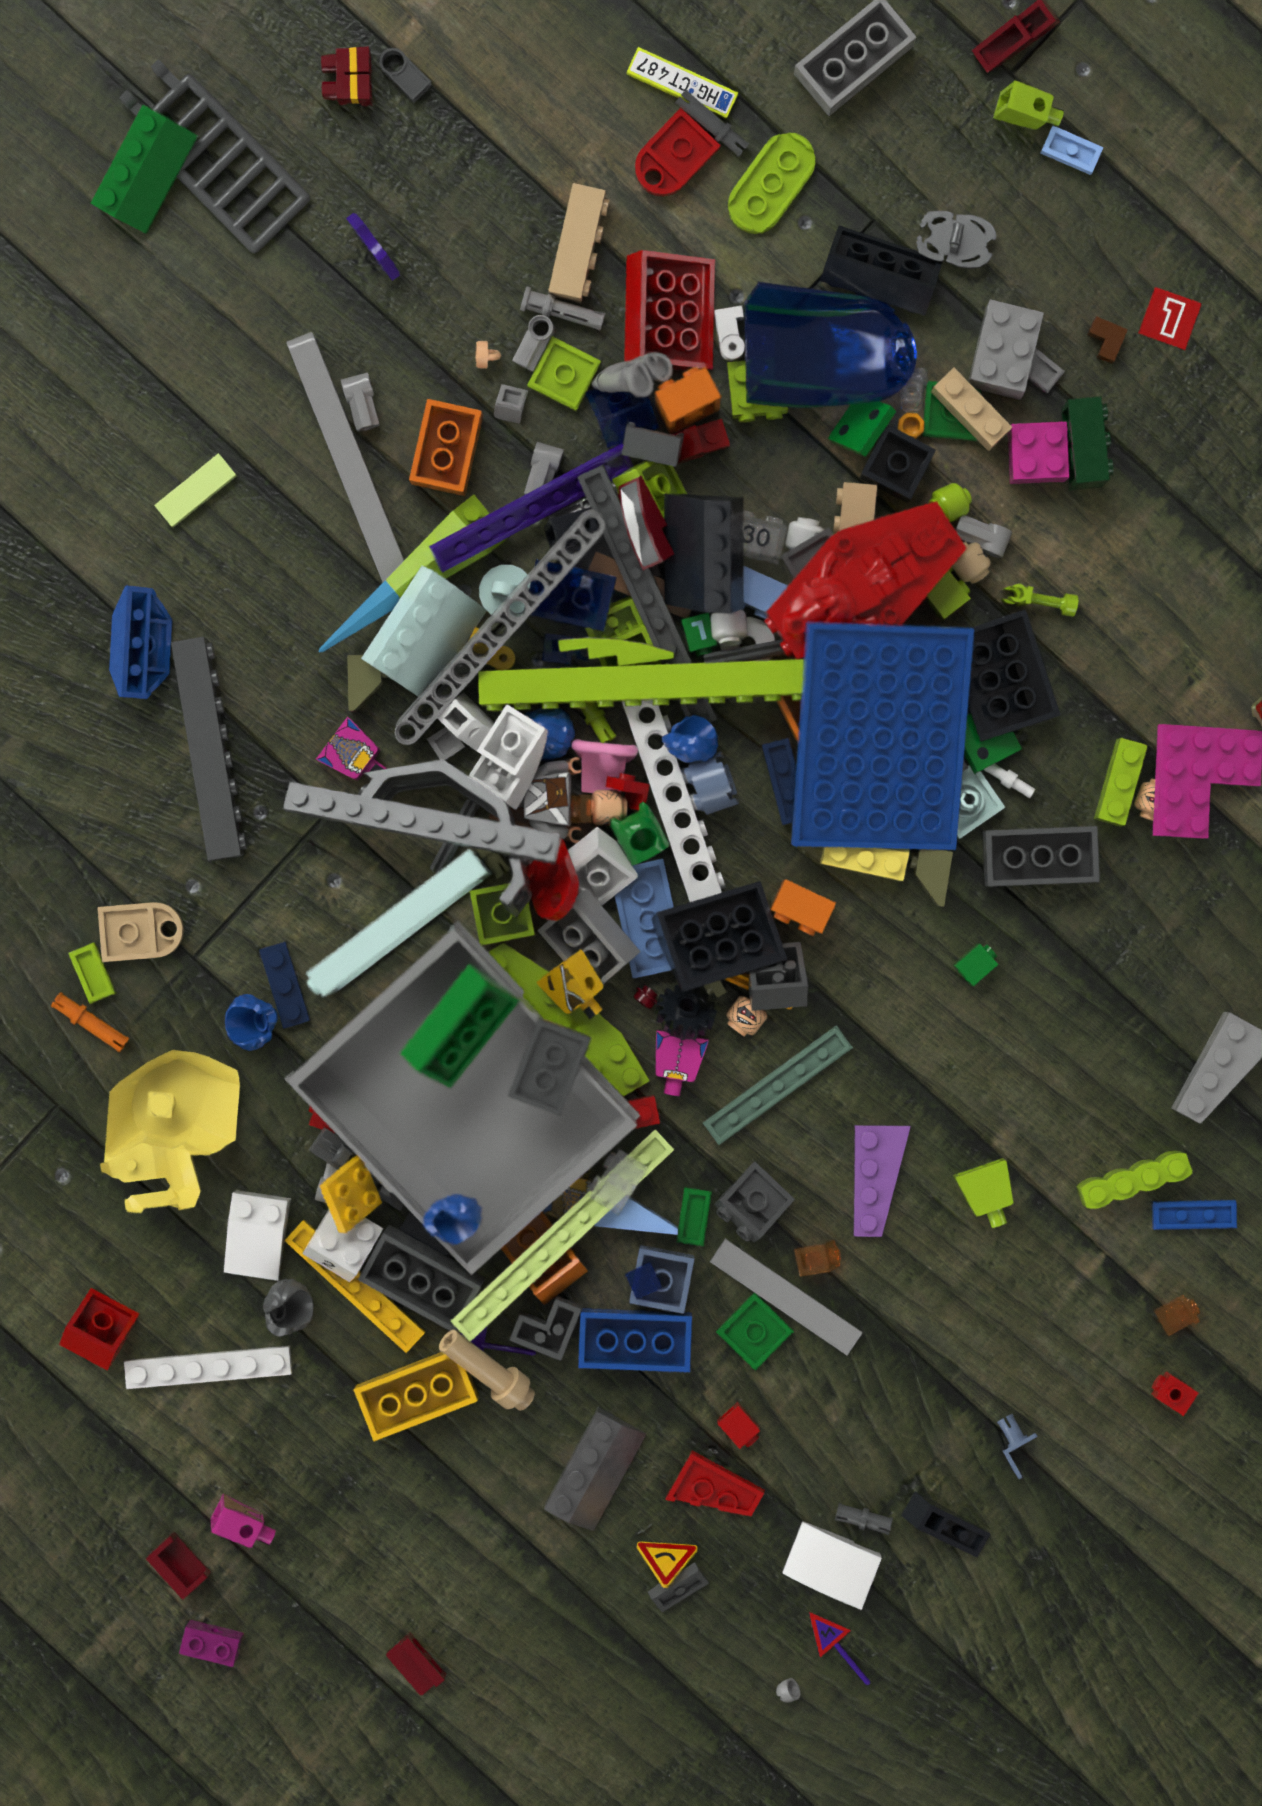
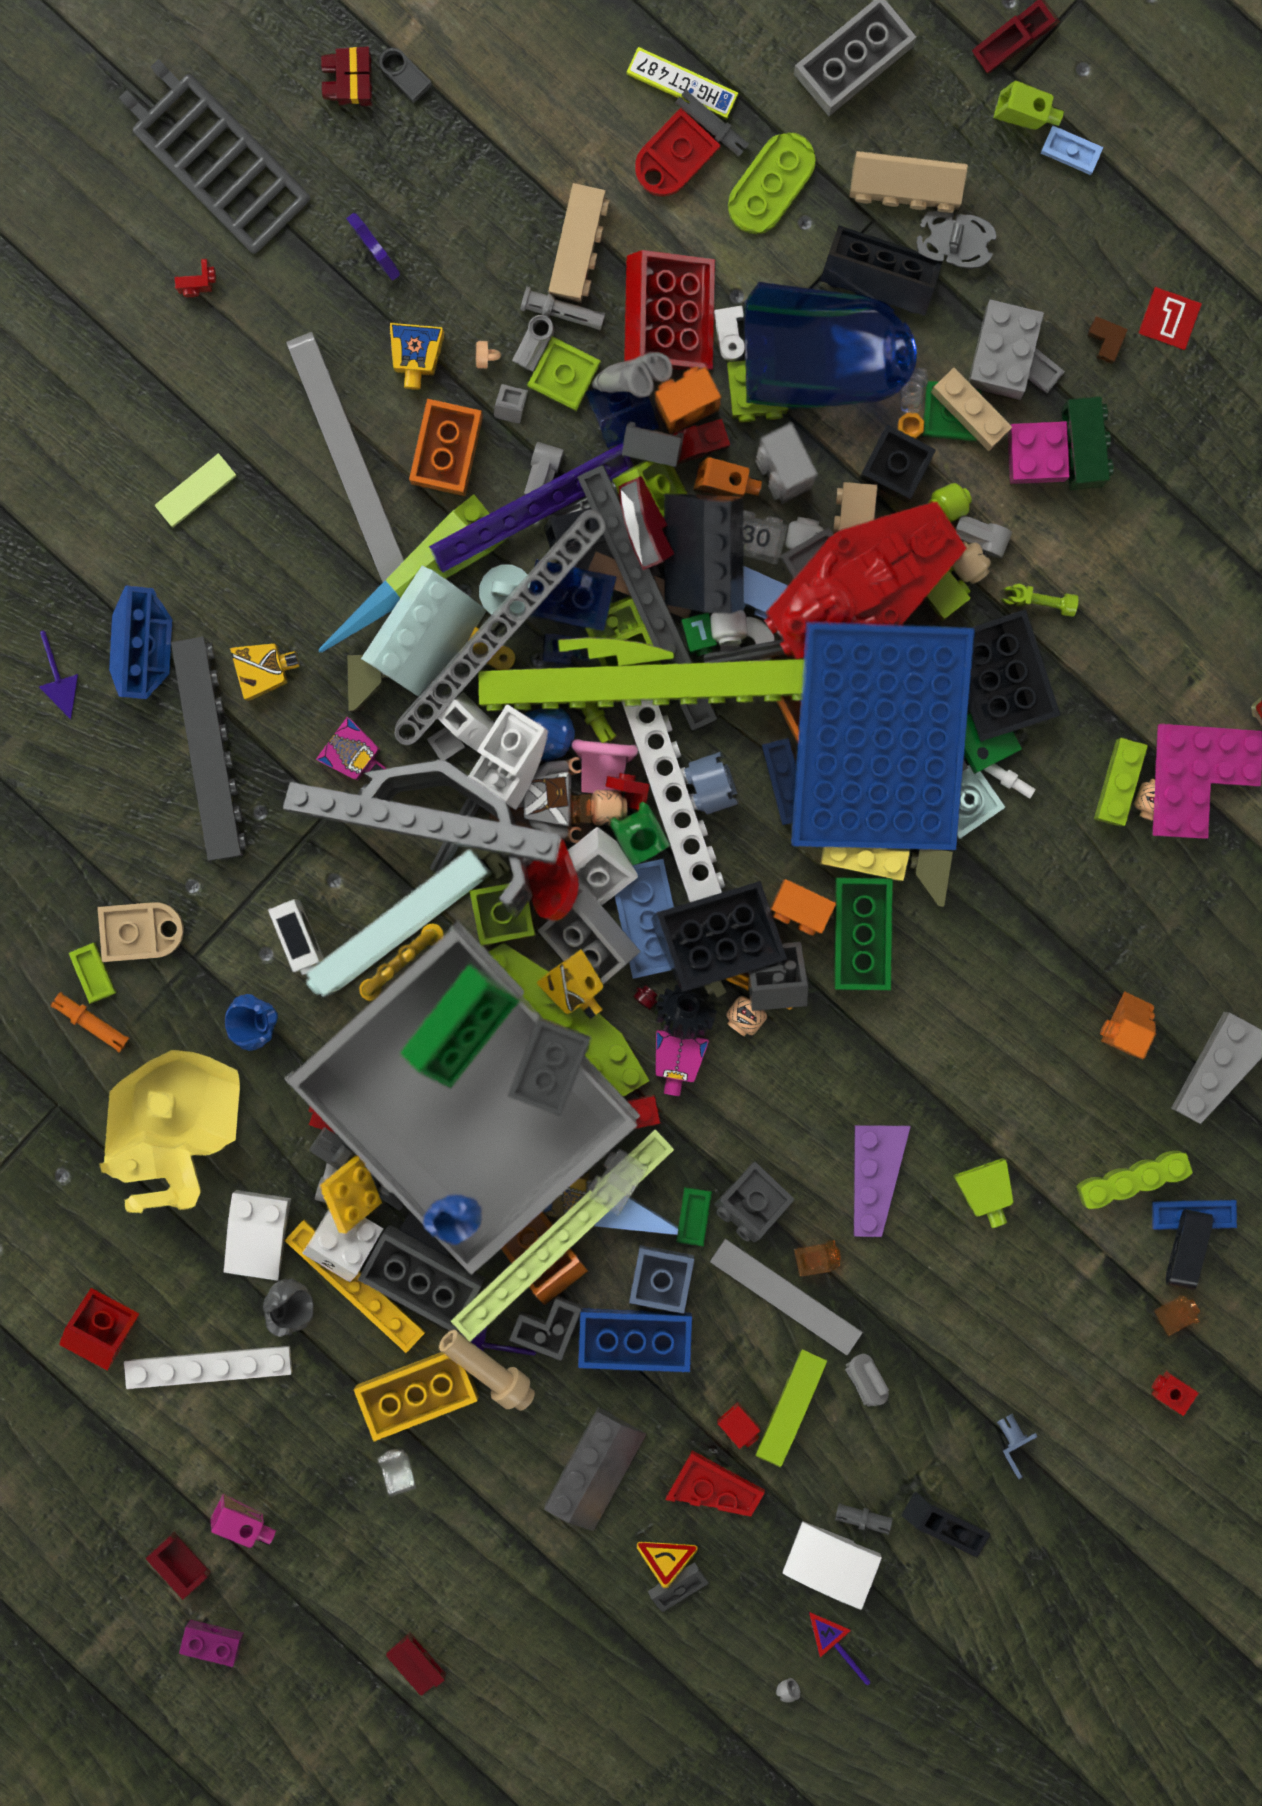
(62, 690): none -> dark purple piece
(144, 169): green slope -> none
(192, 285): none -> red bracket
(262, 668): none -> yellow torso
(284, 985): dark blue plate -> none
(296, 936): none -> brick
(359, 395): light grey piece -> none
(372, 987): none -> yellow bar
(397, 1472): none -> clear bracket
(415, 351): none -> torso
(643, 1280): clear blue tile -> none
(692, 739): blue hair -> none
(714, 479): none -> orange torso
(754, 1331): green tile -> none
(777, 1085): sand green tile -> none
(785, 464): none -> light grey brick
(791, 1408): none -> lime slope
(862, 426): green tile -> none
(862, 934): none -> green brick
(867, 1380): none -> light grey piece
(908, 181): none -> tan slope
(976, 963): green brick -> none
(1040, 856): dark grey brick -> none
(1130, 1026): none -> orange wedge
(1189, 1249): none -> black beam

